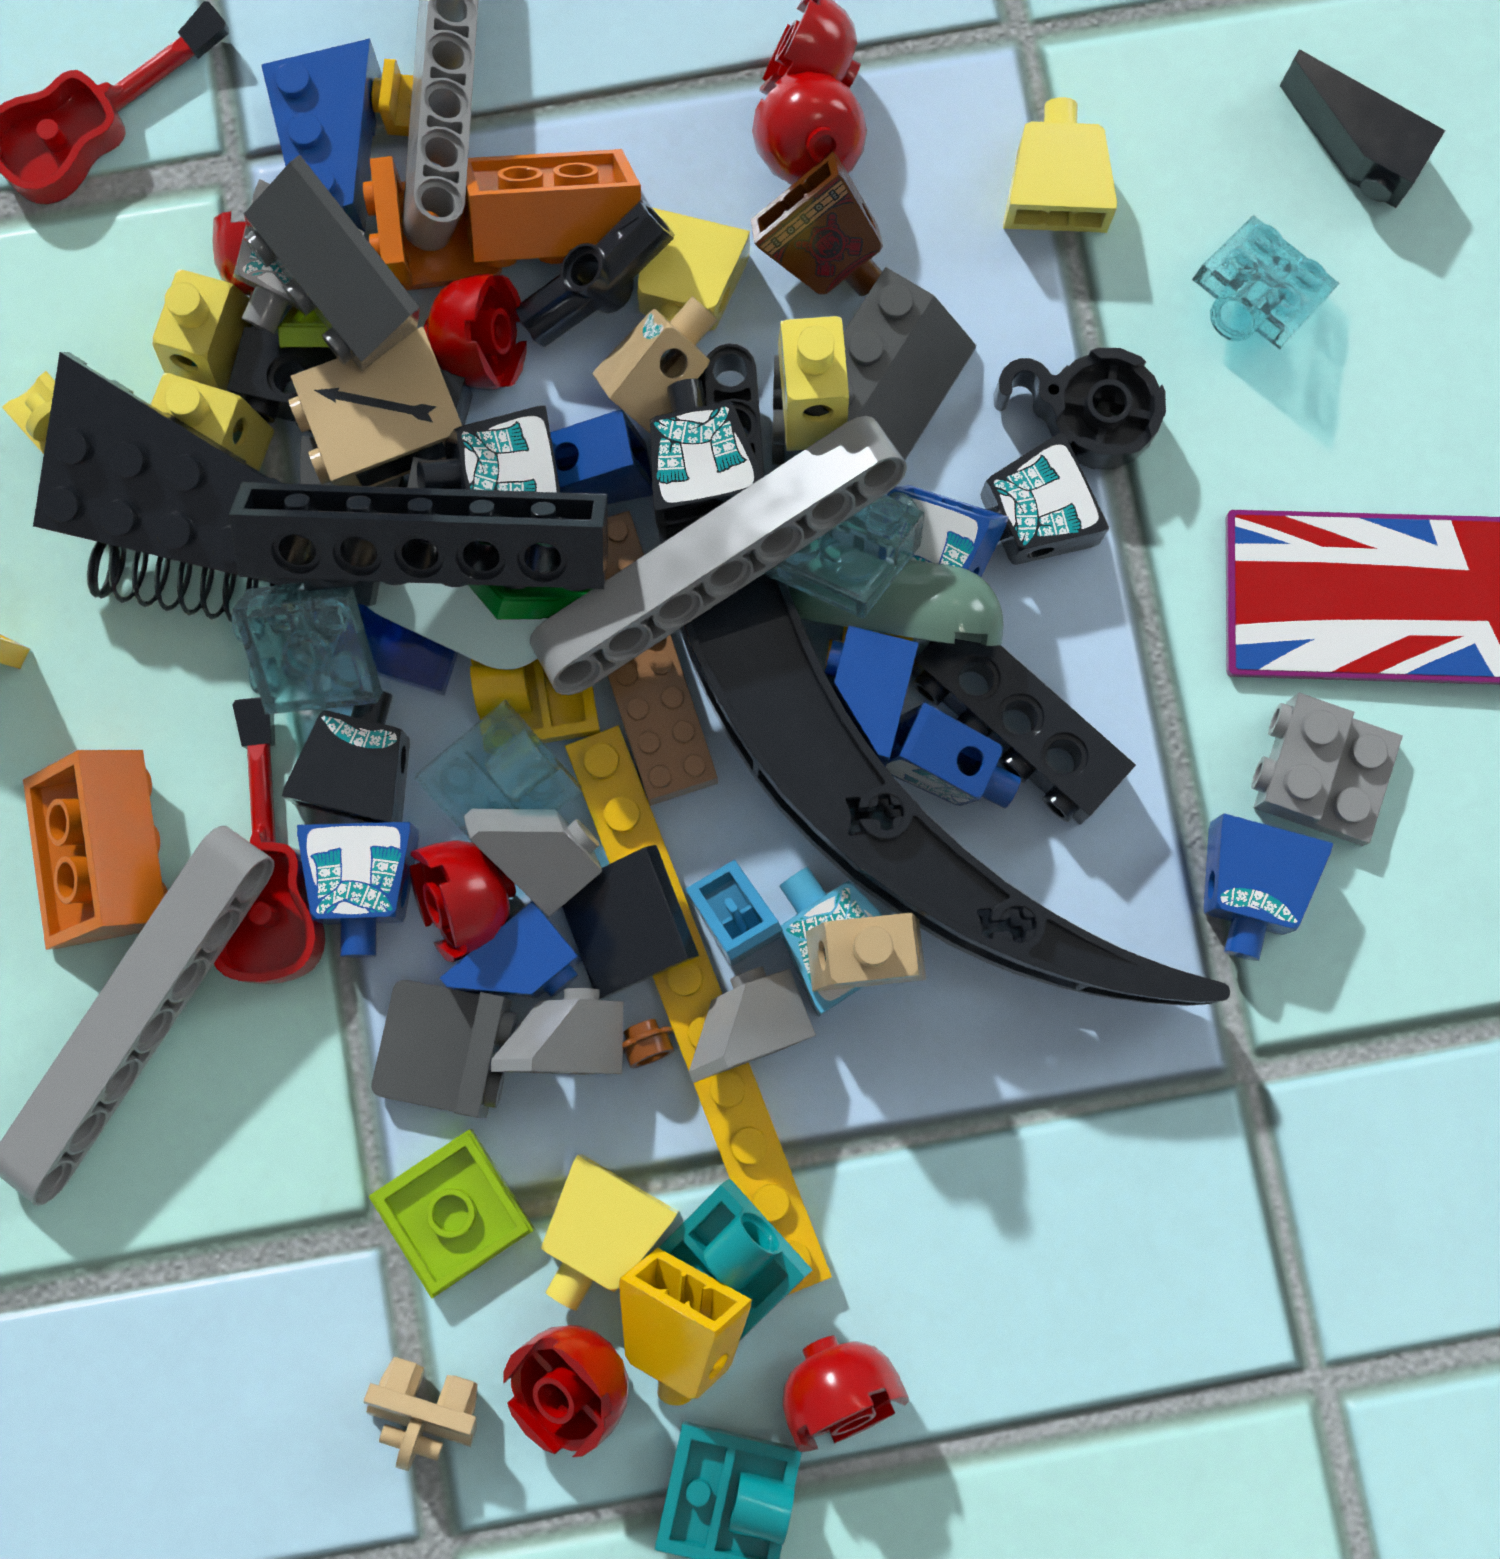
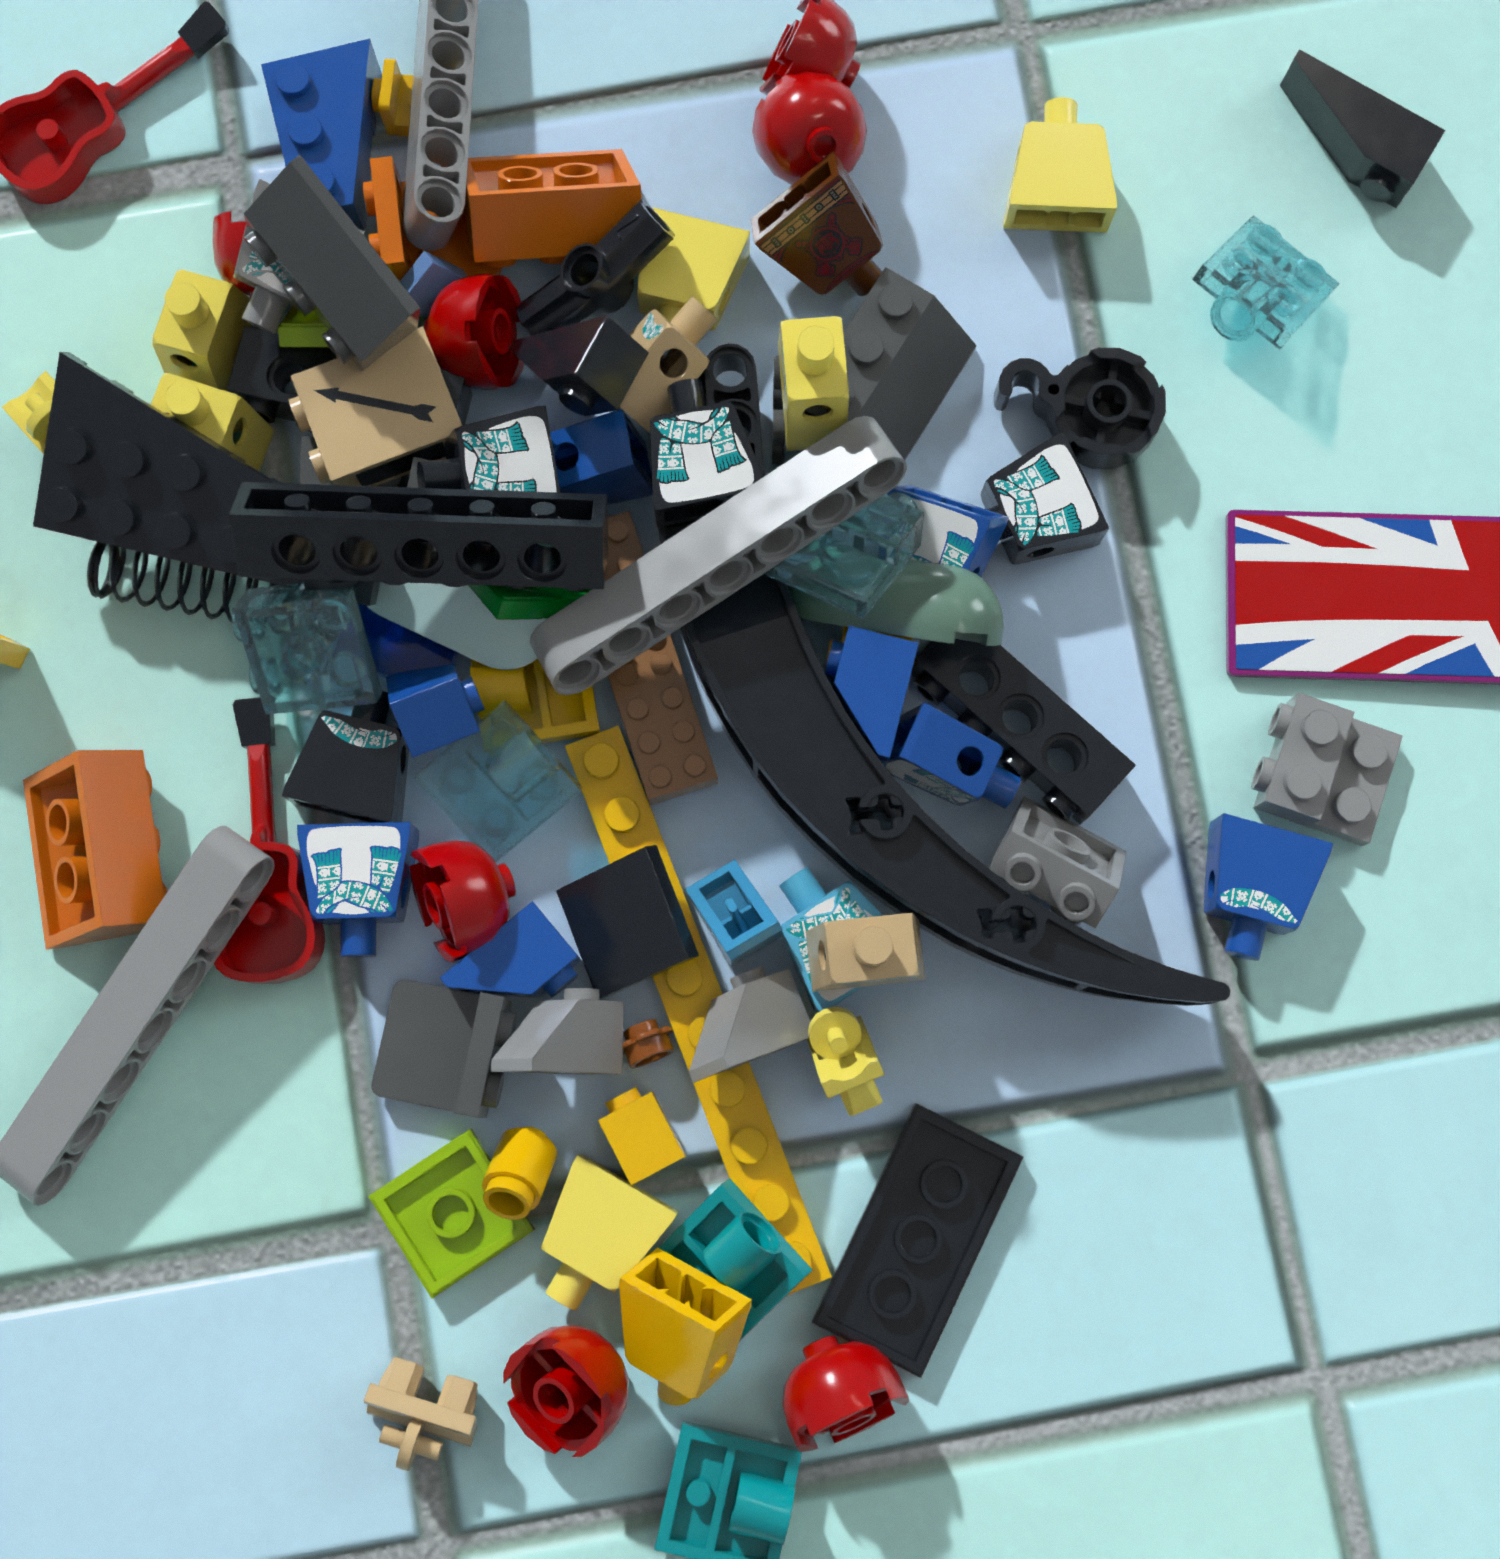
(428, 278): none -> medium blue tile
(433, 707): none -> blue slope
(518, 1172): none -> yellow brick
(537, 851): light grey slope -> none
(584, 363): none -> black slope
(640, 1135): none -> yellow brick
(845, 1058): none -> light yellow hips
(917, 1239): none -> black tile
(1059, 863): none -> light grey plate

